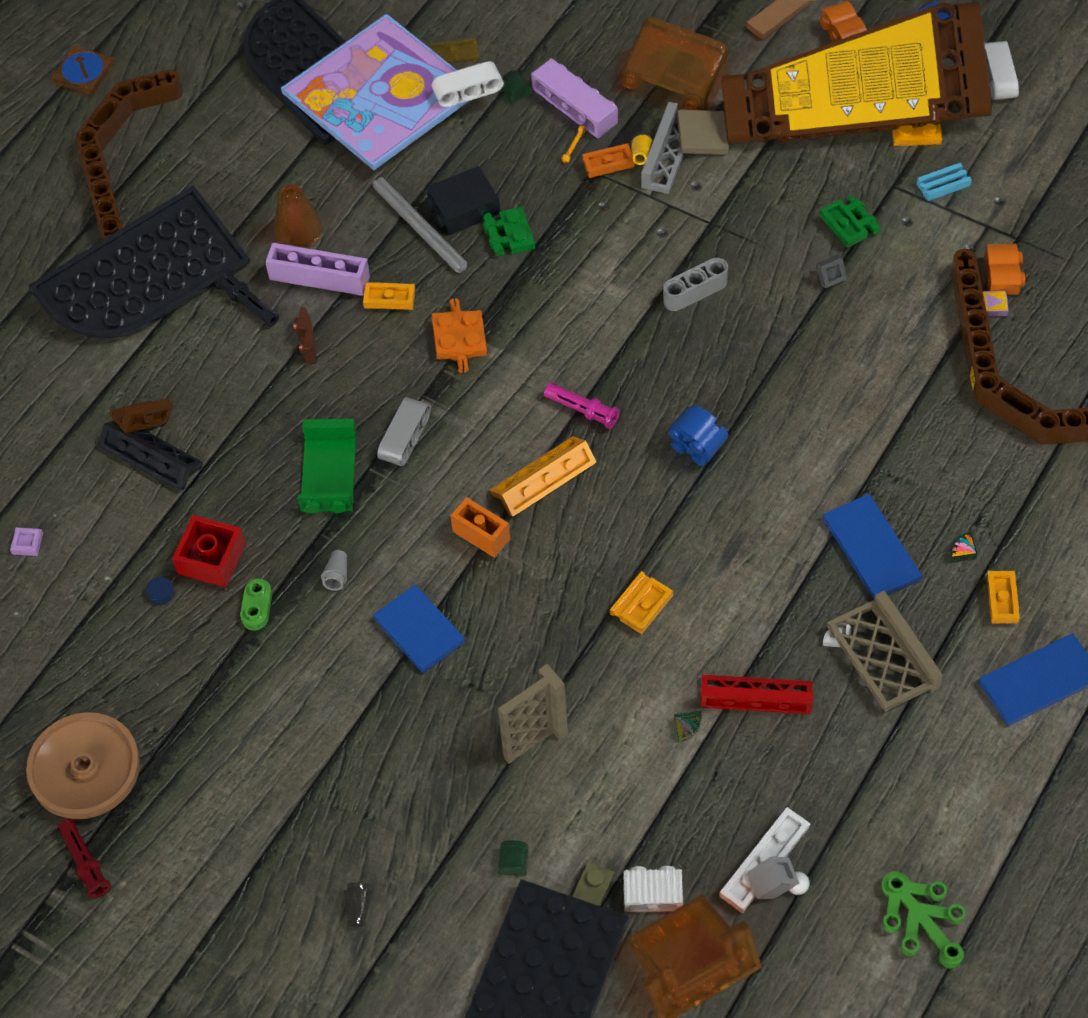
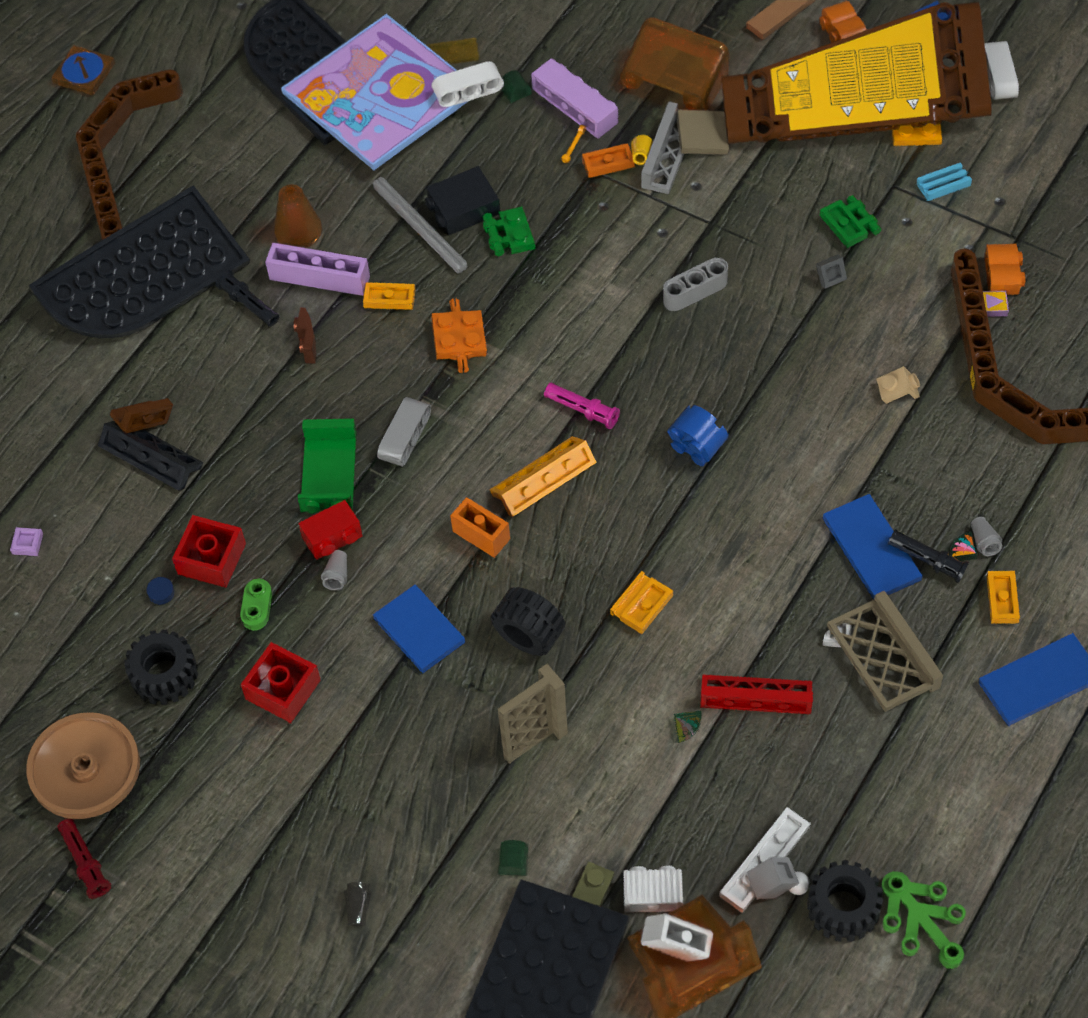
(152, 650): none -> black tyre
(280, 682): none -> red brick
(330, 529): none -> red brick
(528, 621): none -> black tyre
(676, 937): none -> white brick
(849, 879): none -> black tyre
(898, 384): none -> tan bracket
(940, 561): none -> black pin
(986, 537): none -> light grey cone

